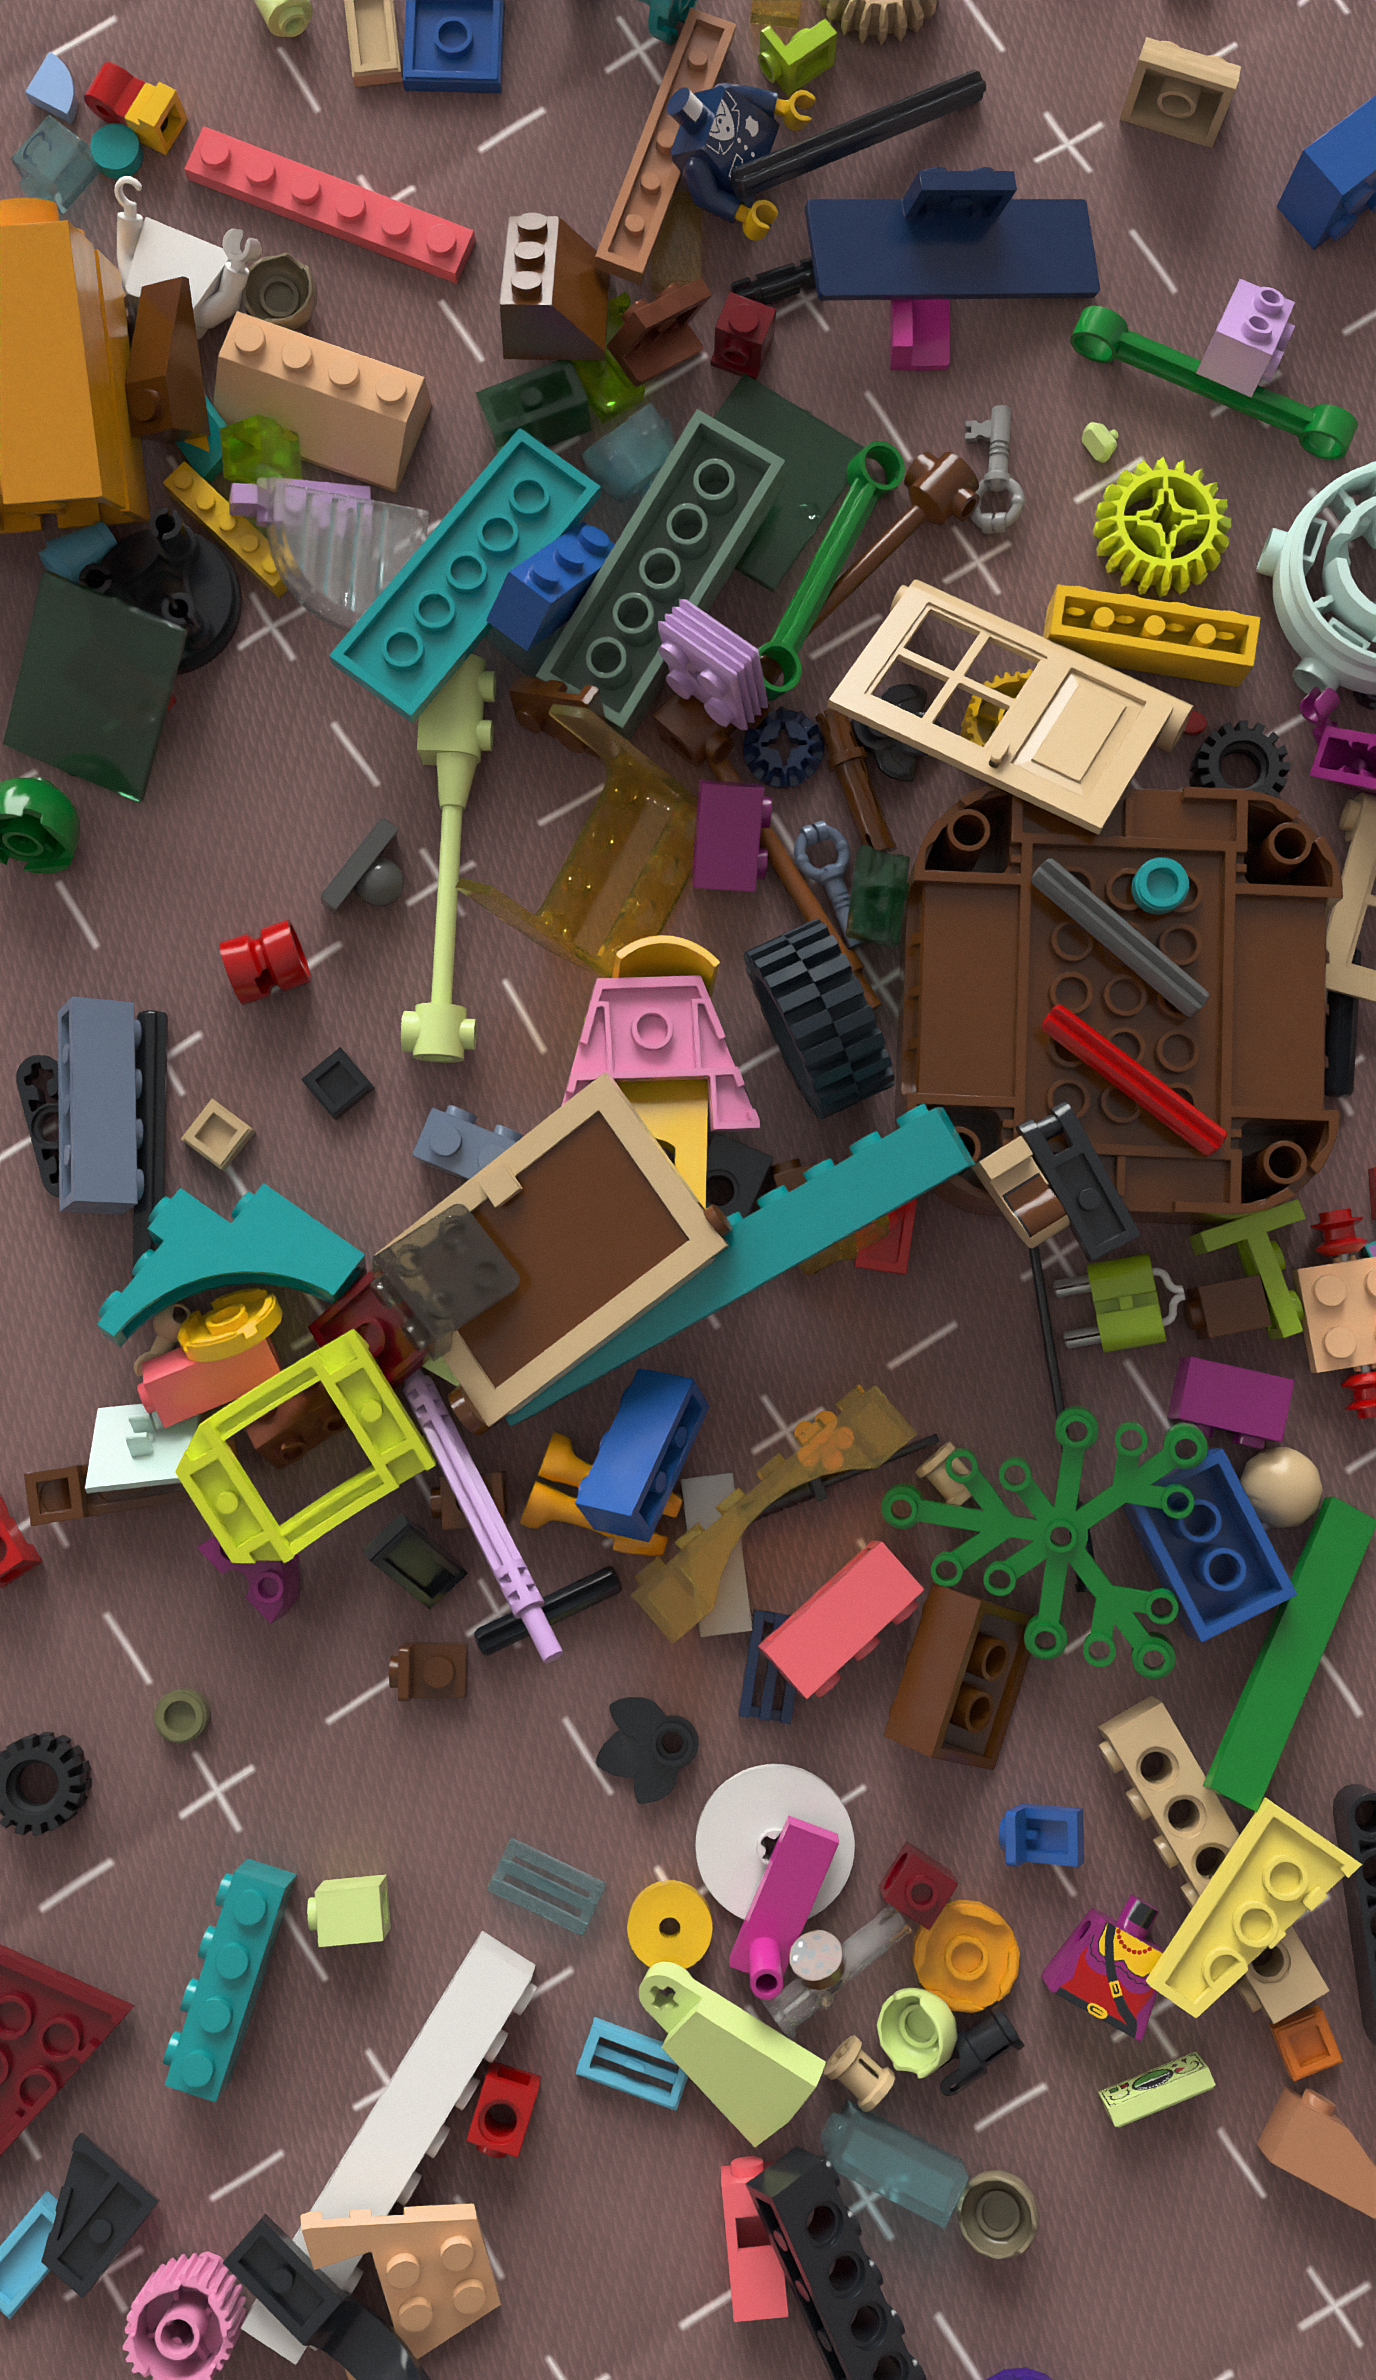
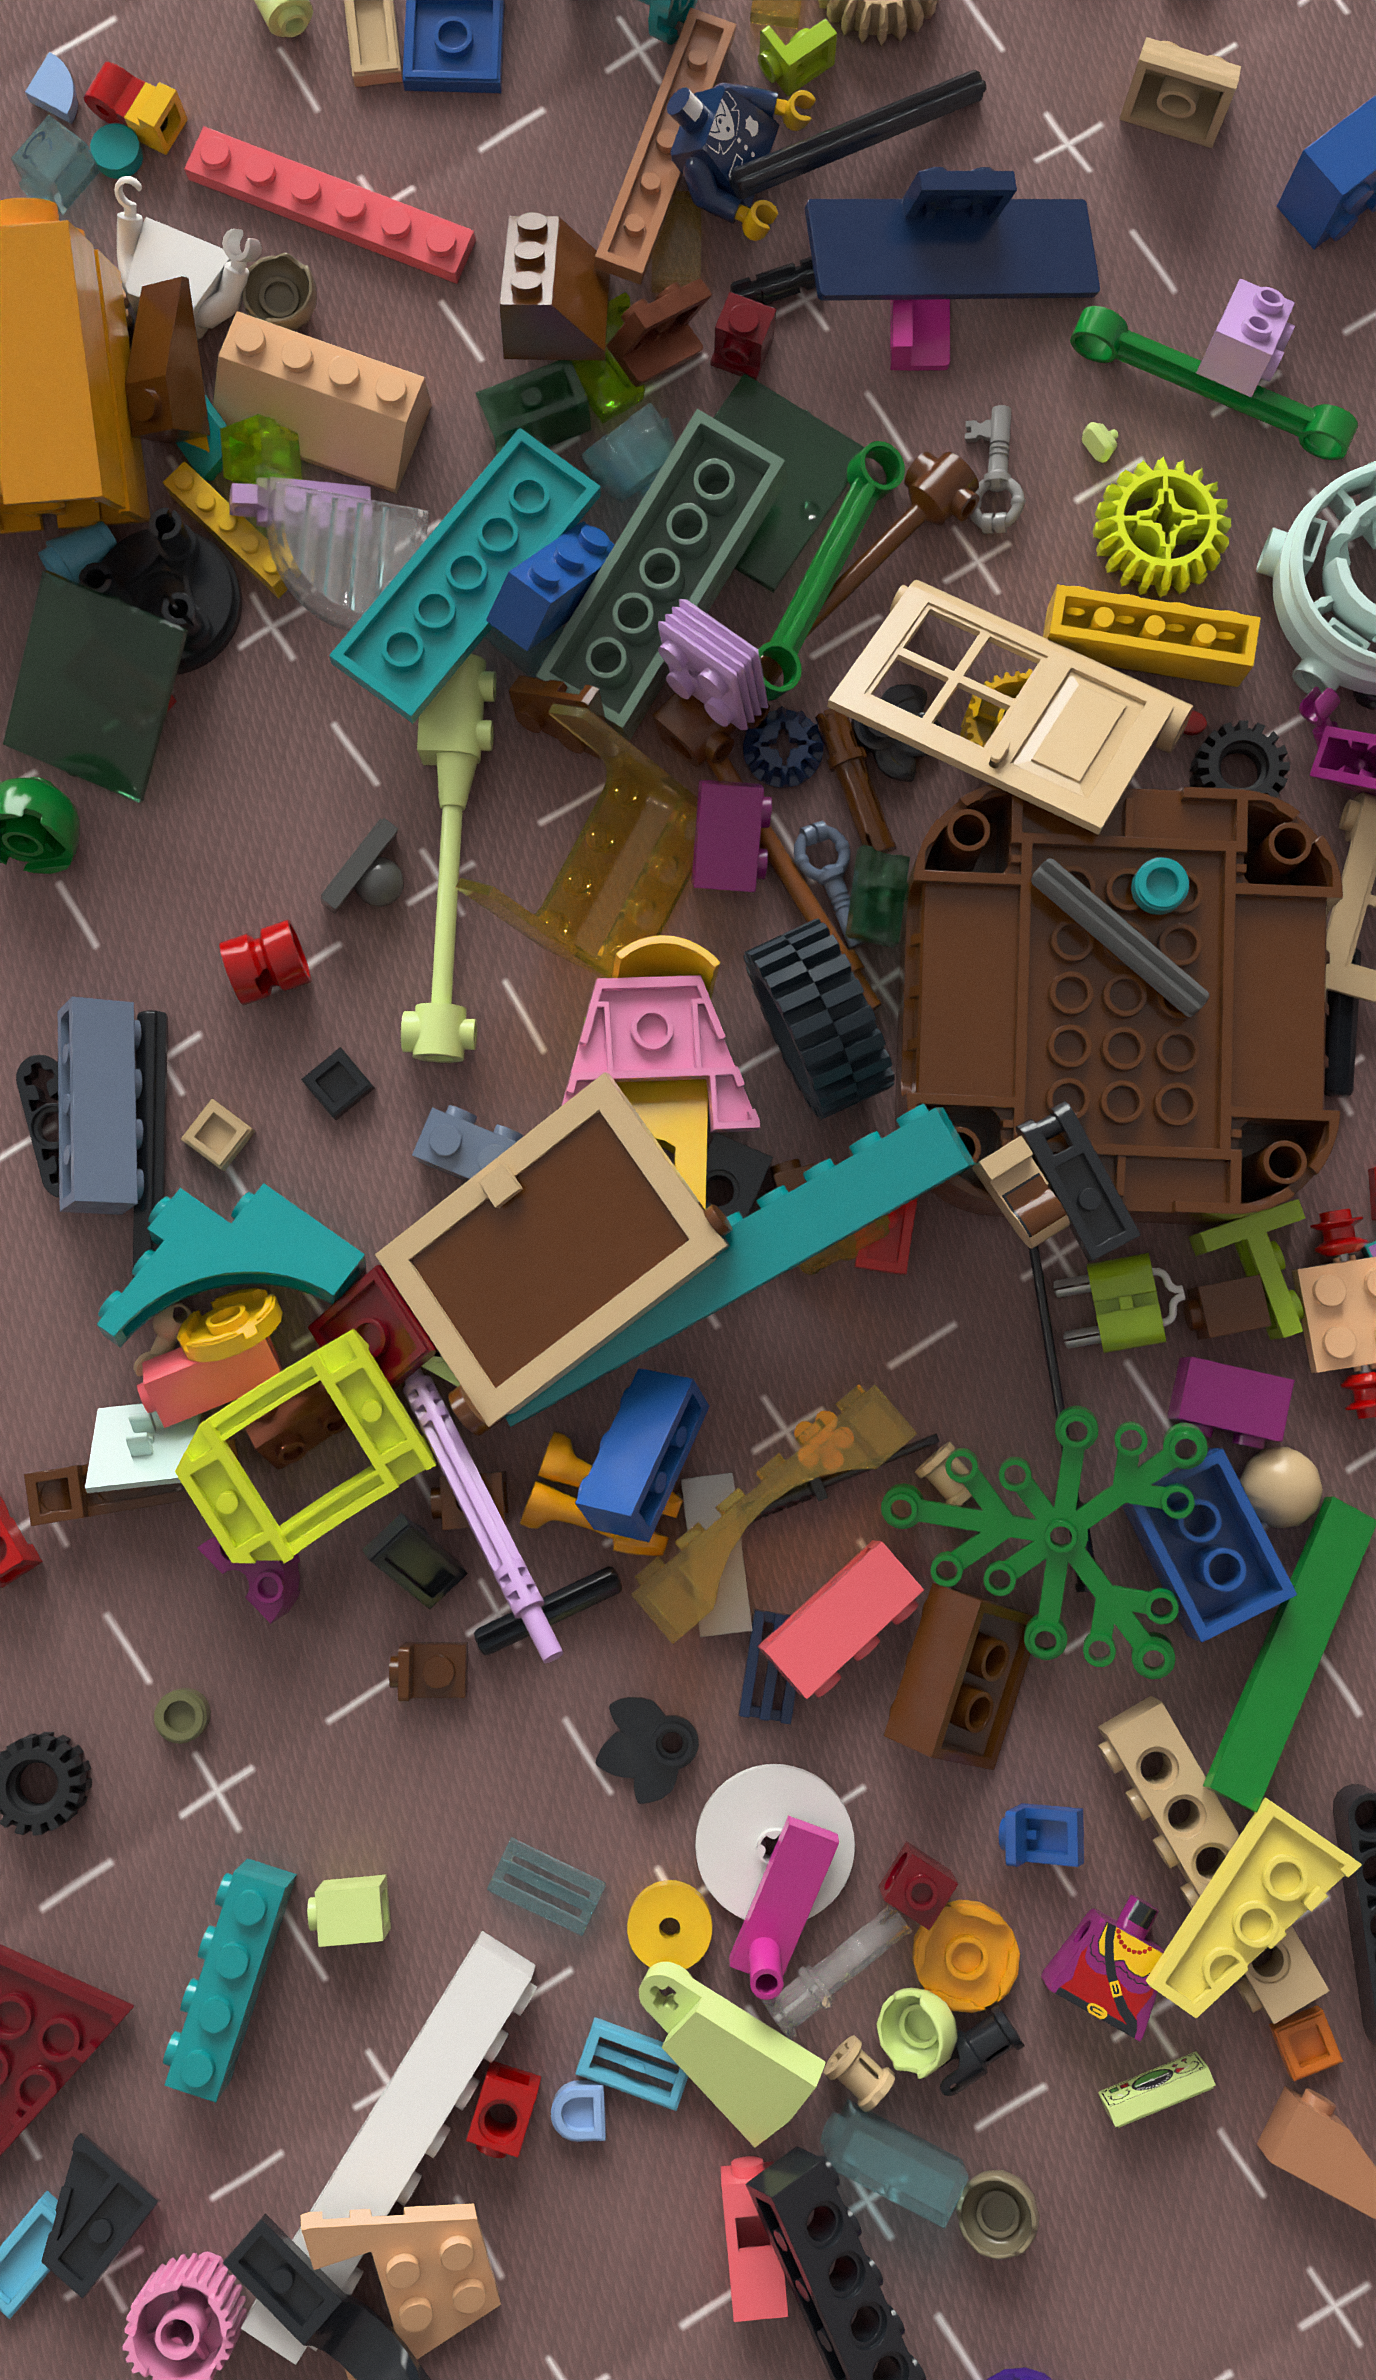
(441, 1278): clear smoke bracket -> none
(580, 2111): none -> light blue tile
(817, 1960): tile -> none
(1134, 1080): red axle -> none

